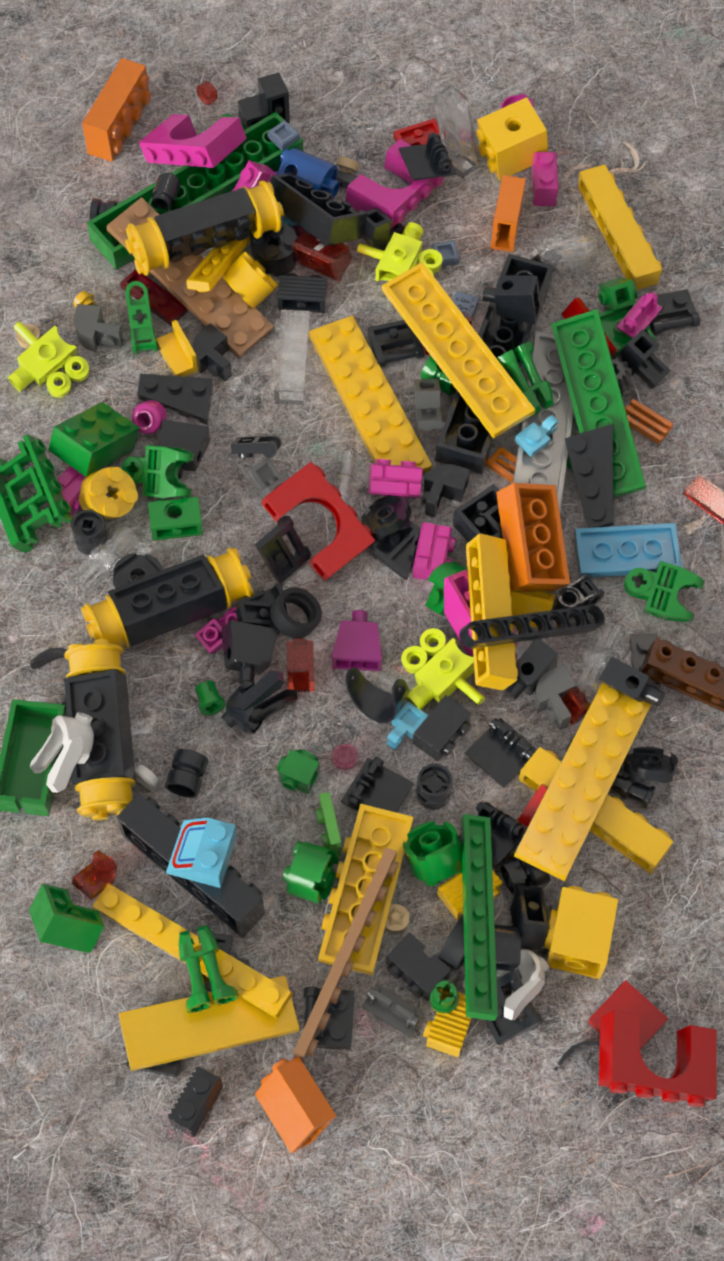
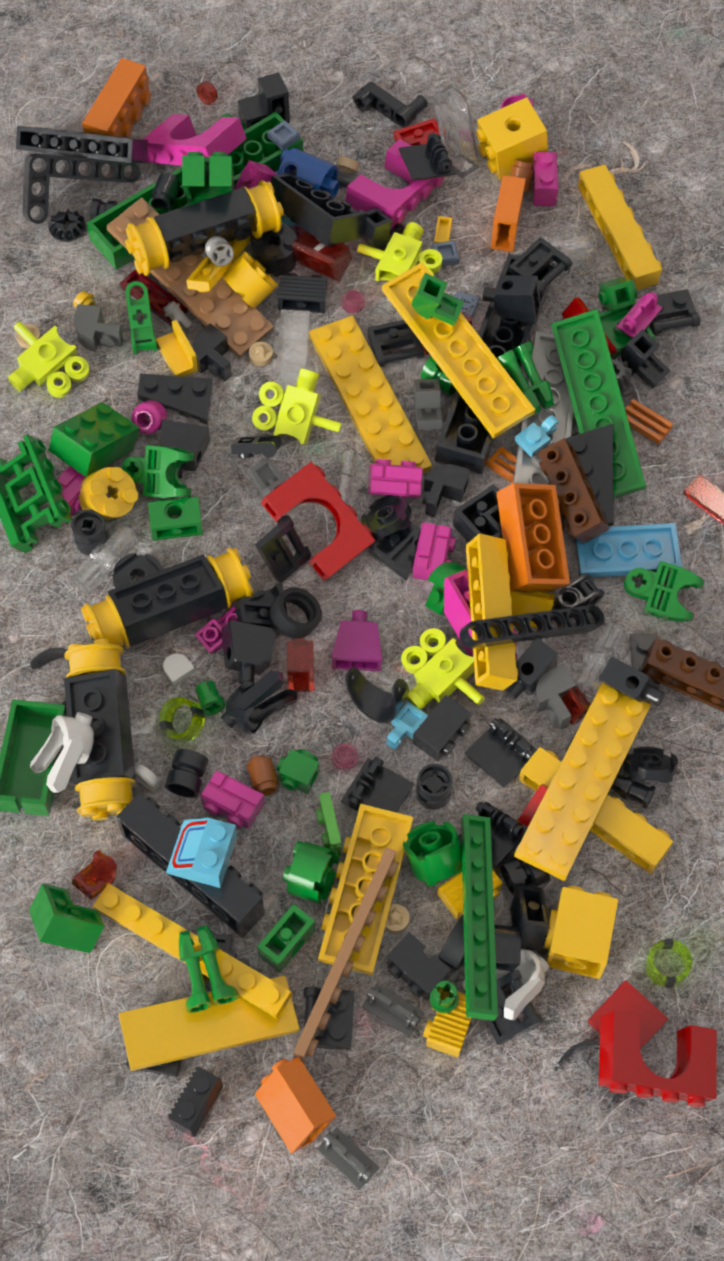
(70, 171): none -> black beam
(74, 230): none -> black gear
(82, 144): none -> black brick
(166, 719): none -> clear neon green piece
(174, 312): none -> light grey pin
(177, 668): none -> white tile
(207, 176): none -> green piece
(219, 257): none -> light grey wheel
(232, 800): none -> dark pink brick
(260, 353): none -> tan tile
(263, 775): none -> dark orange brick
(286, 938): none -> green brick
(297, 408): none -> neon yellow piece
(347, 1158): none -> dark grey hinge
(353, 301): none -> clear pink plate
(399, 113): none -> black beam
(433, 301): none -> green brick
(443, 229): none -> yellow piece
(523, 170): none -> dark orange brick
(536, 259): none -> black plate
(573, 491): none -> reddish brown brick
(656, 976): none -> clear neon green piece

